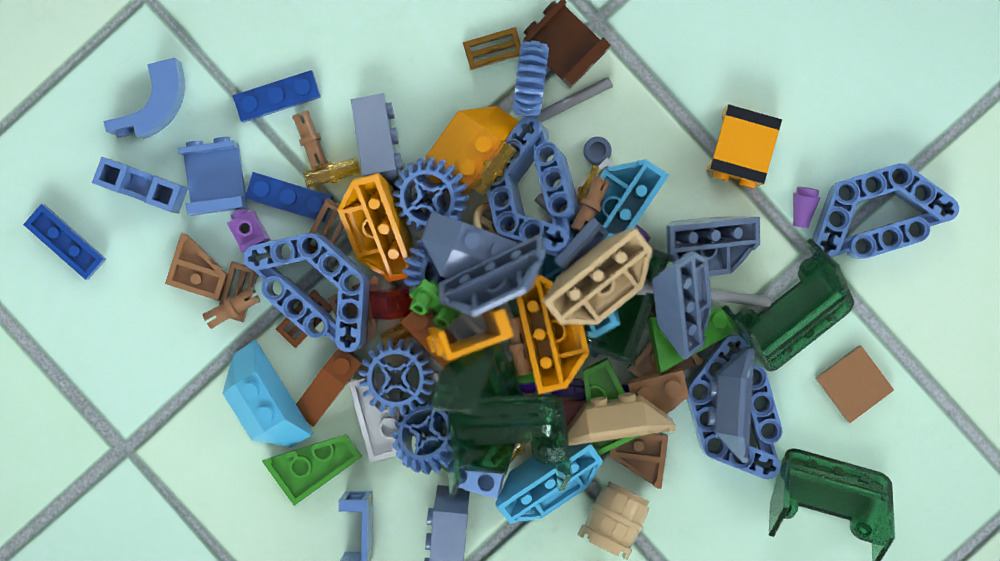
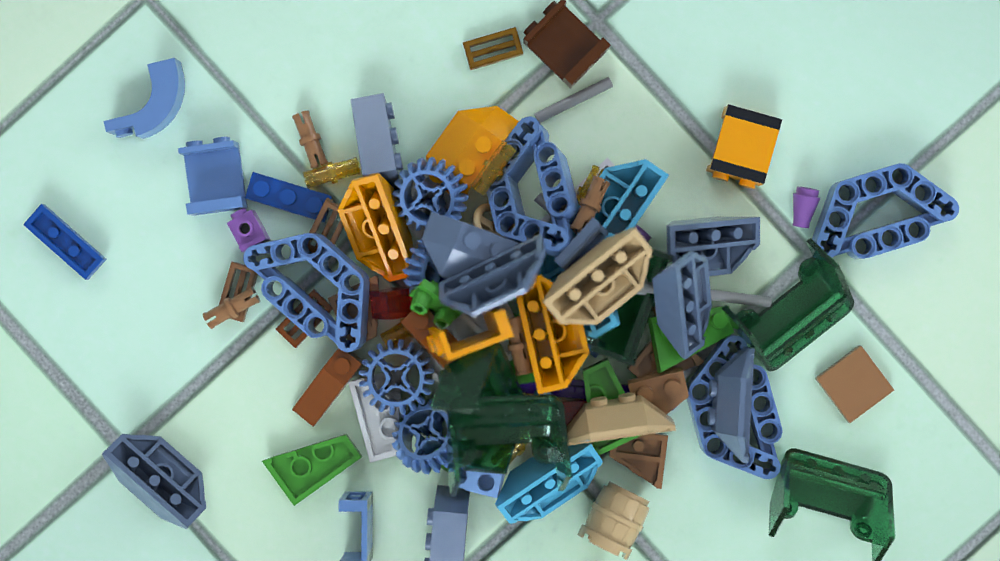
(140, 185): medium blue arch -> none
(158, 477): none -> sand blue wedge
(195, 270): medium nougat wing -> none
(263, 400): medium azure wedge -> none
(276, 96): blue plate -> none
(530, 78): medium blue gear -> none
(597, 150): sand blue tile -> none

